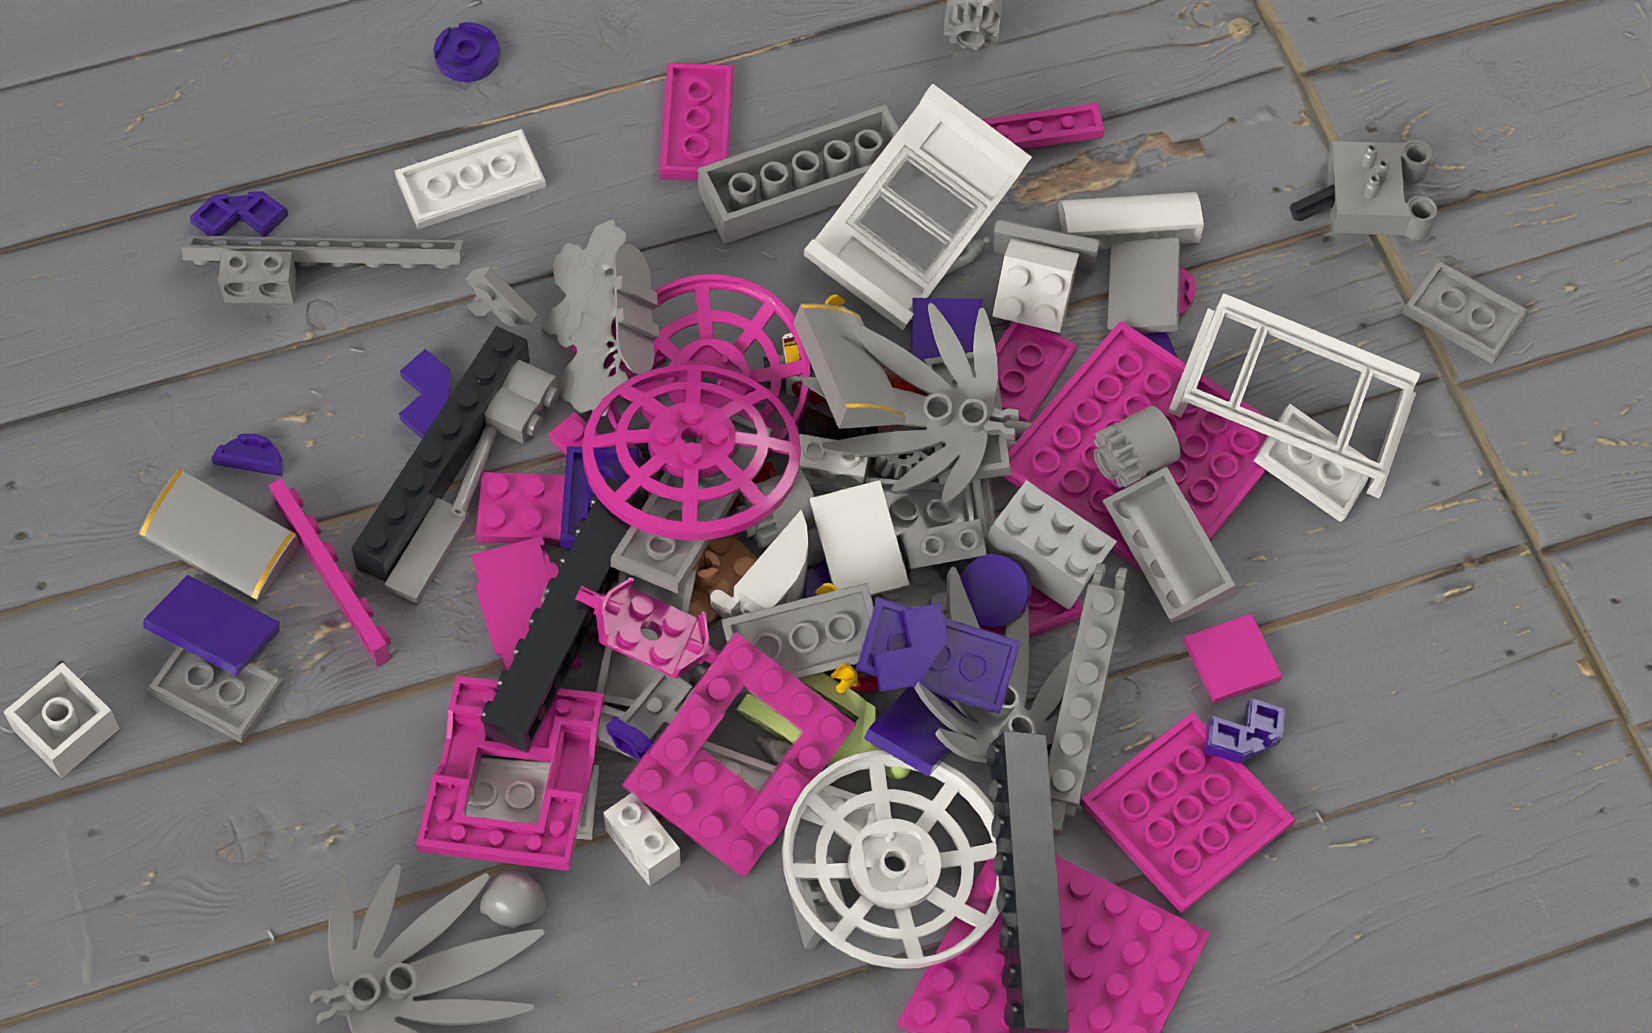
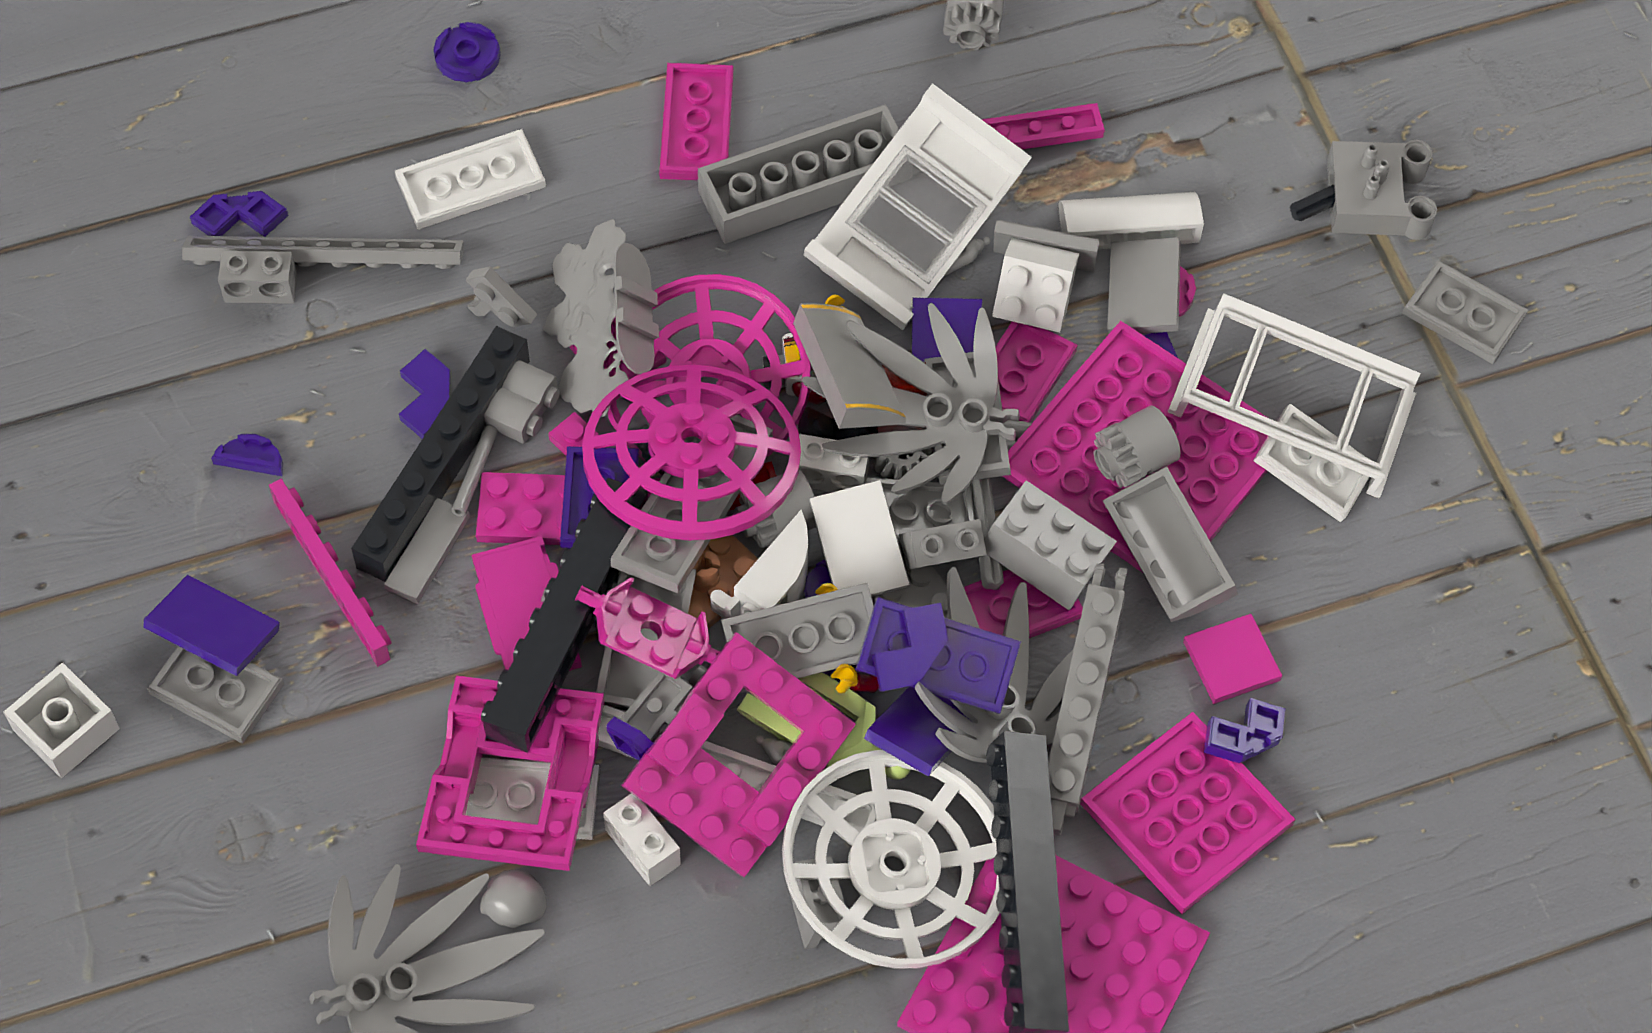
(219, 535): light grey slope -> none
(996, 590): dark purple tile -> none

